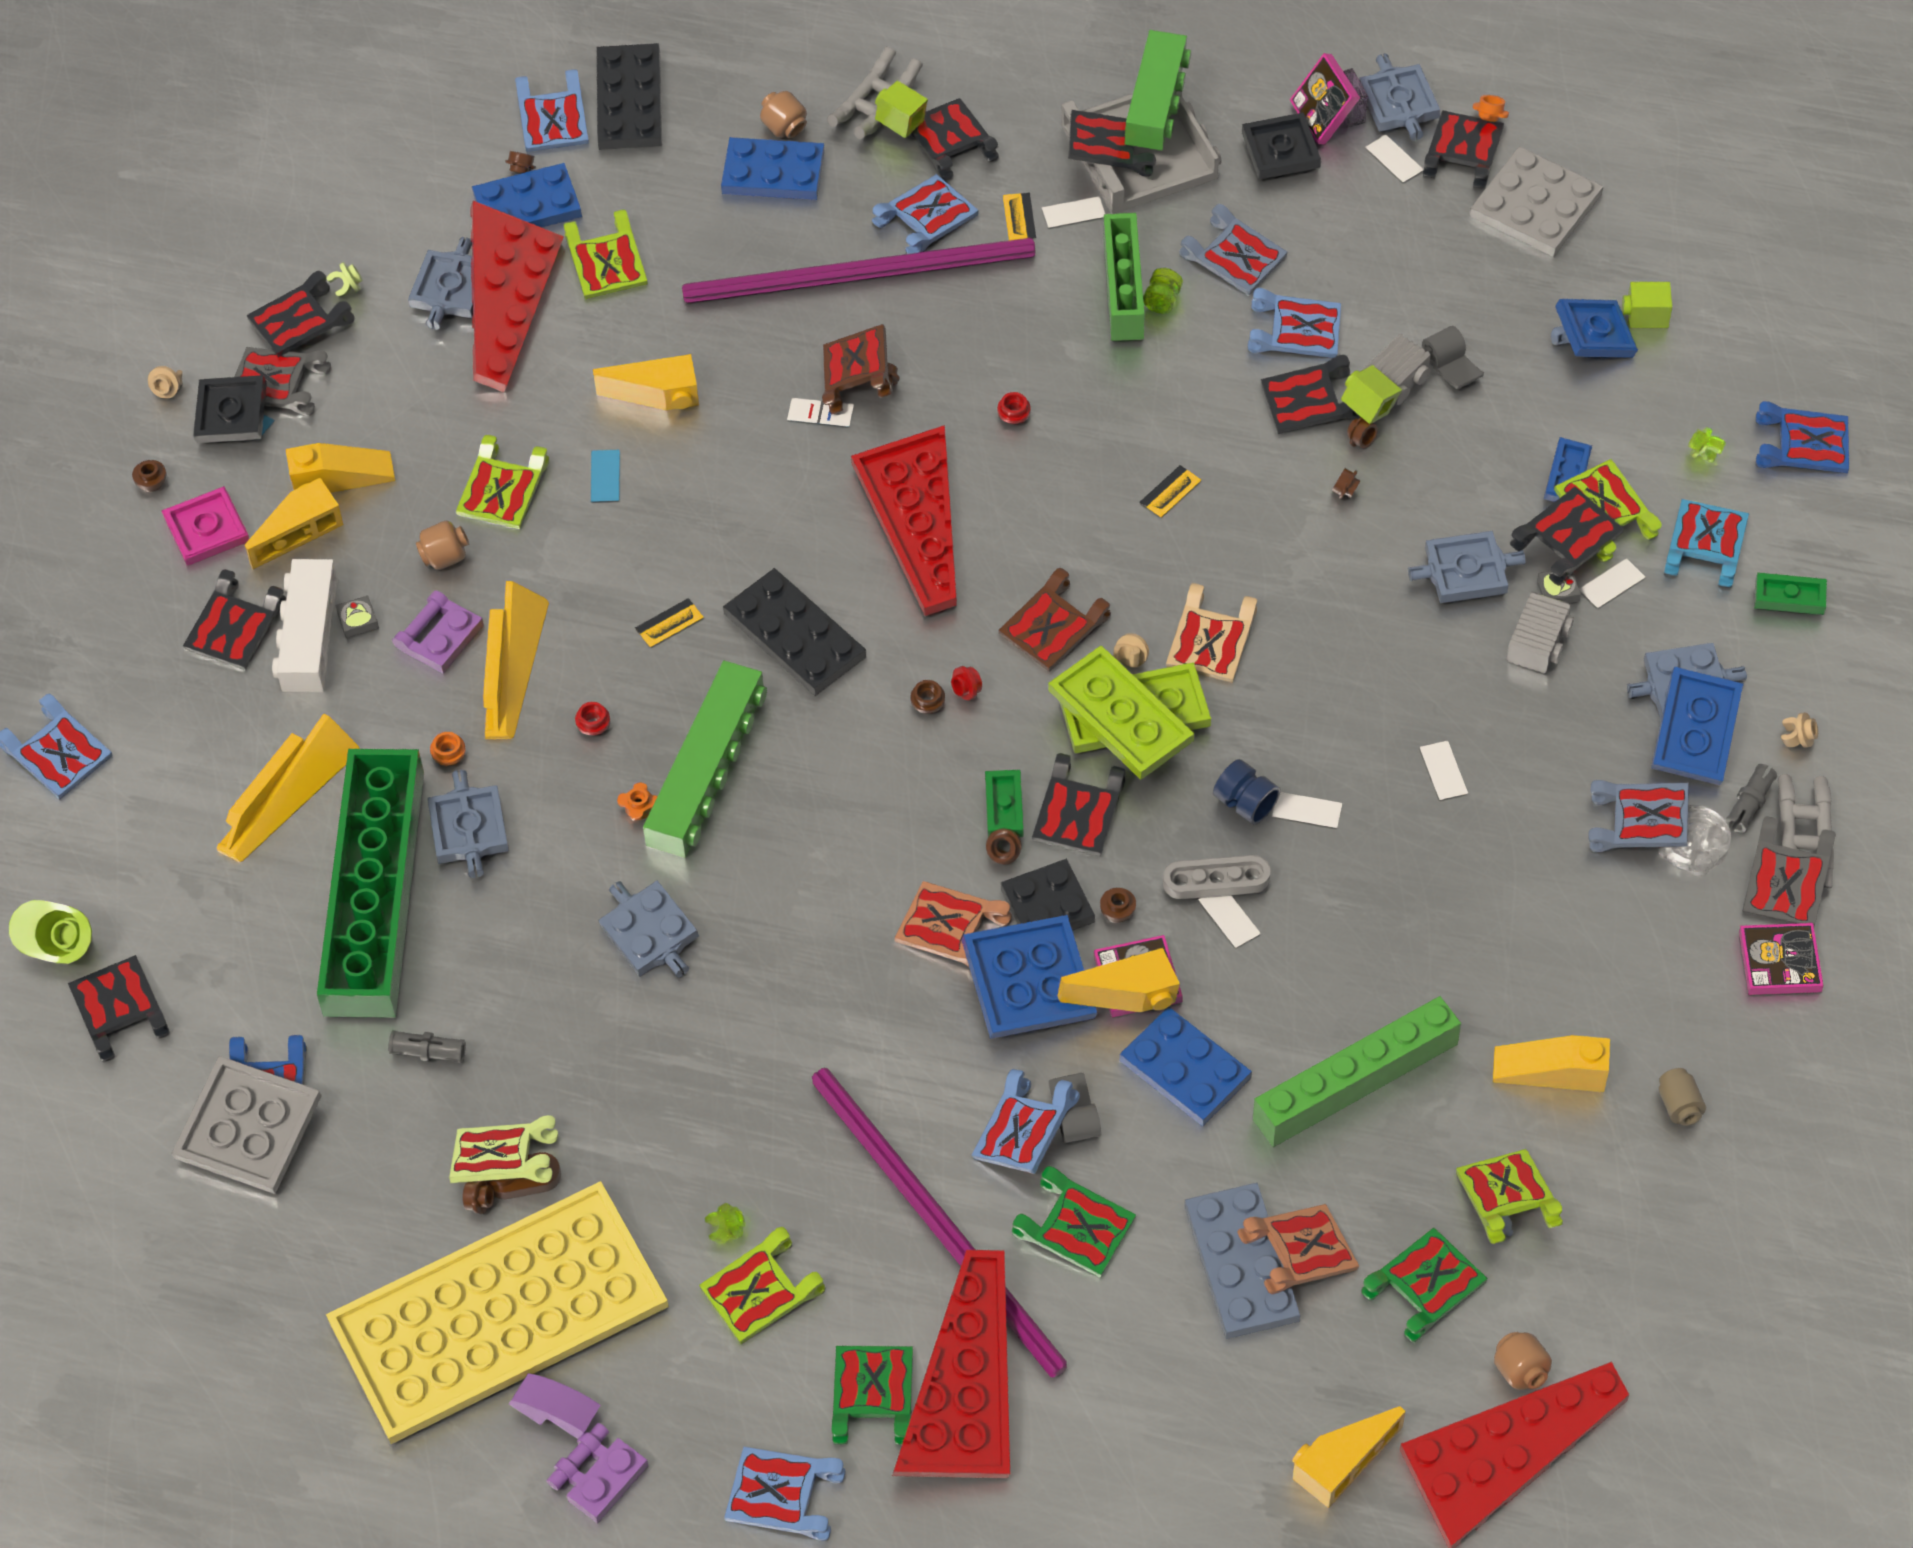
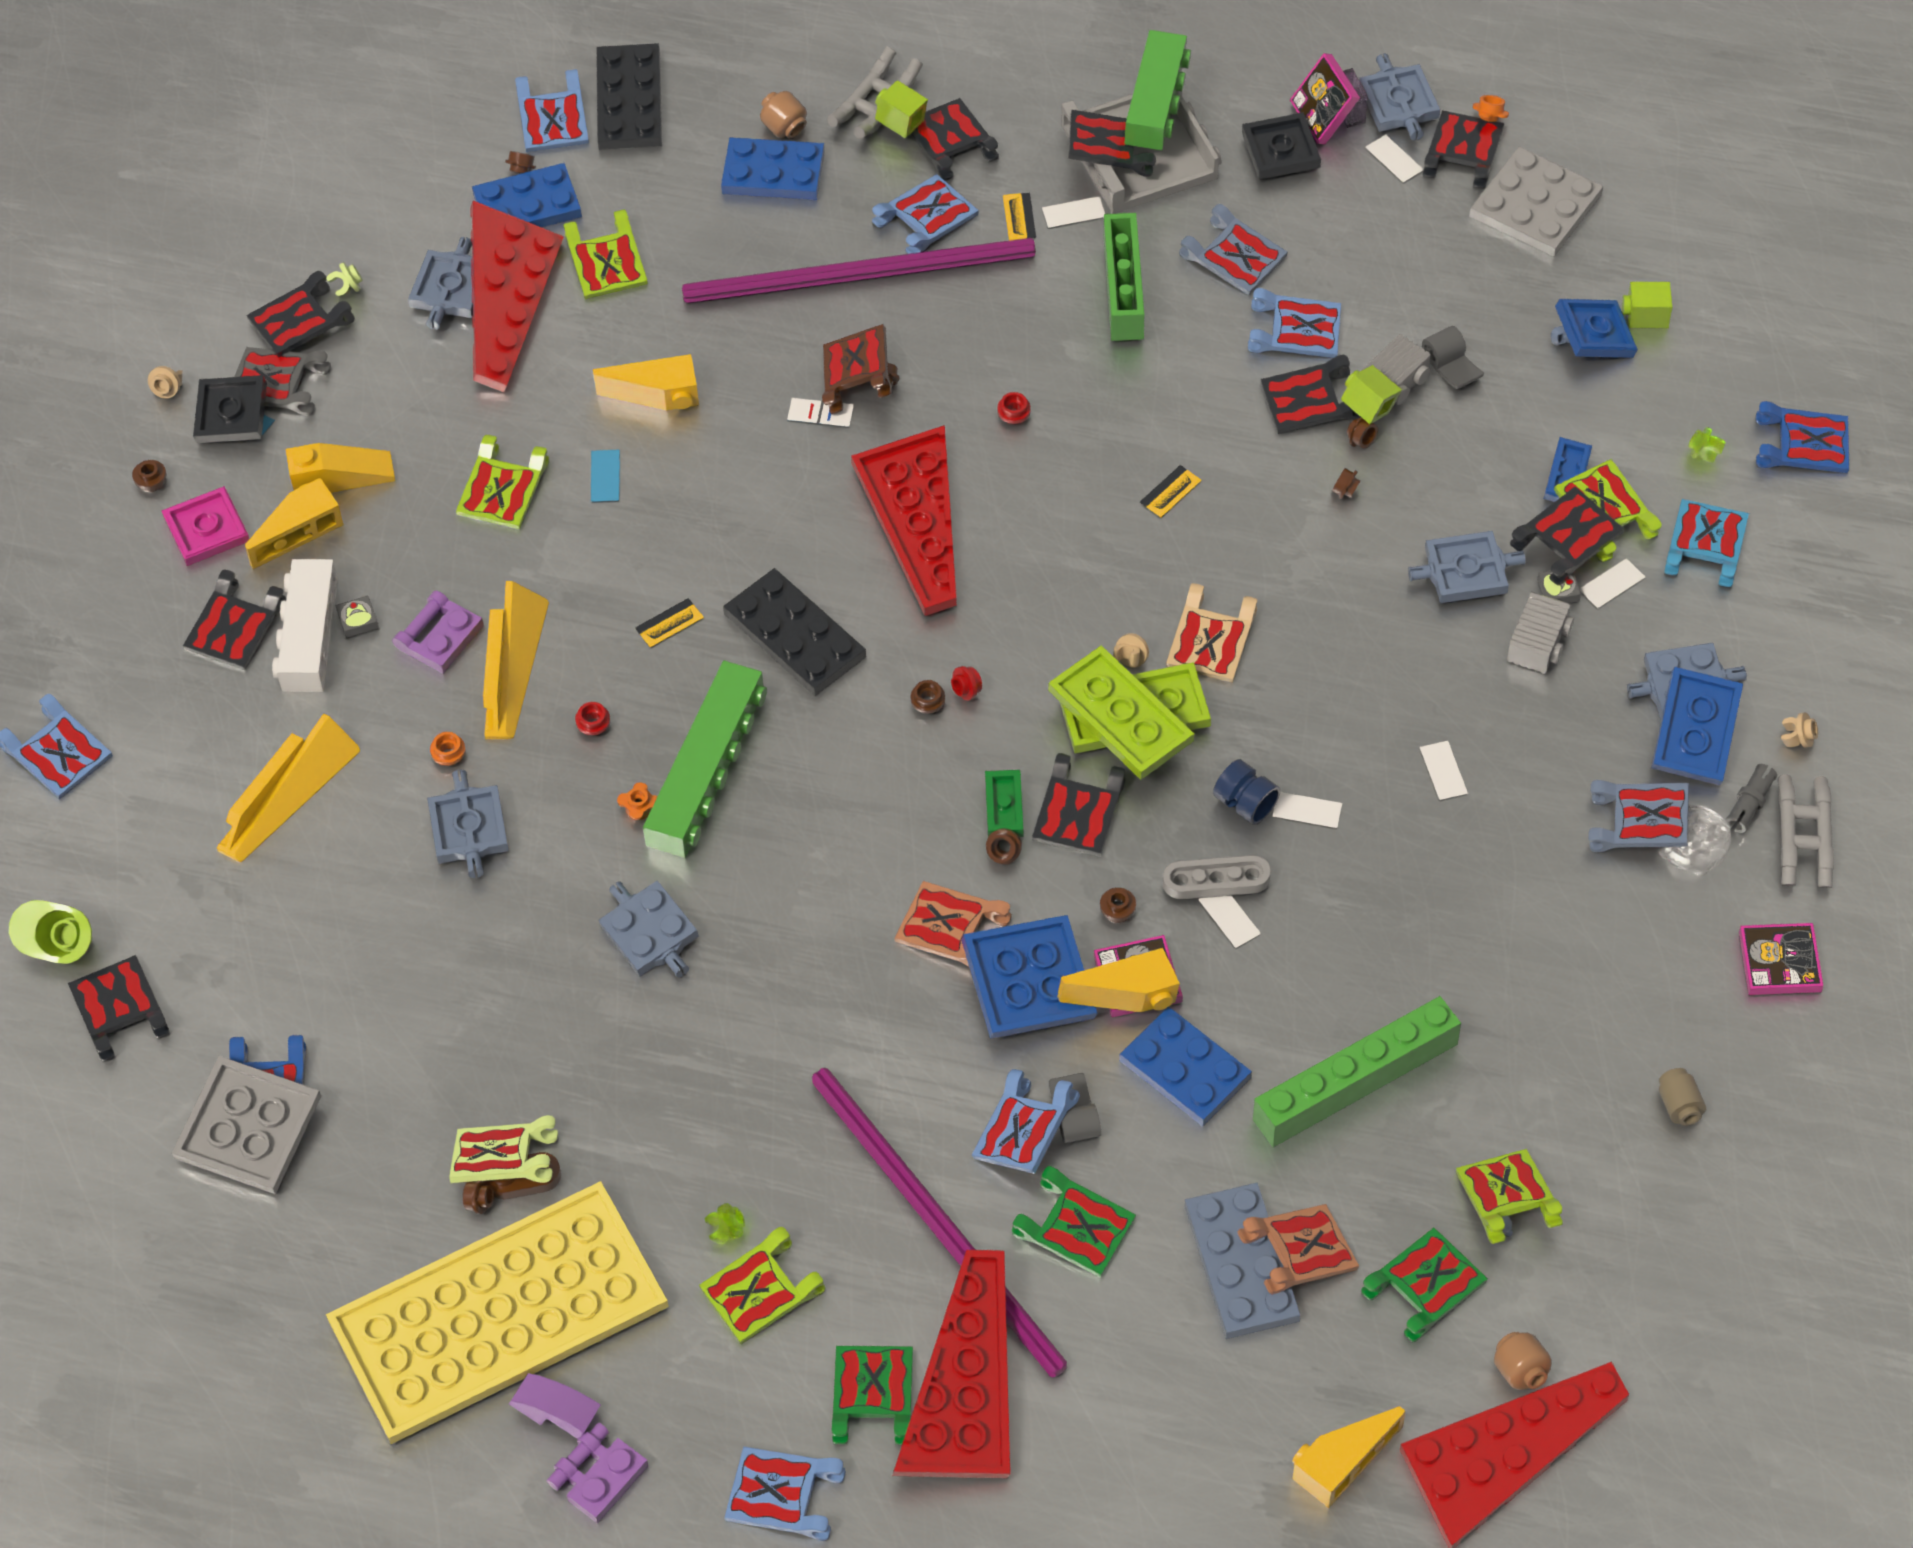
(371, 883): green brick -> none
(427, 1046): dark grey pin -> none
(442, 545): medium nougat head -> none
(1048, 894): black plate -> none
(1051, 626): reddish brown flag -> none
(1162, 292): clear neon green wheel -> none
(1555, 1063): yellow slope -> none
(1787, 880): flag -> none
(1790, 593): green plate -> none

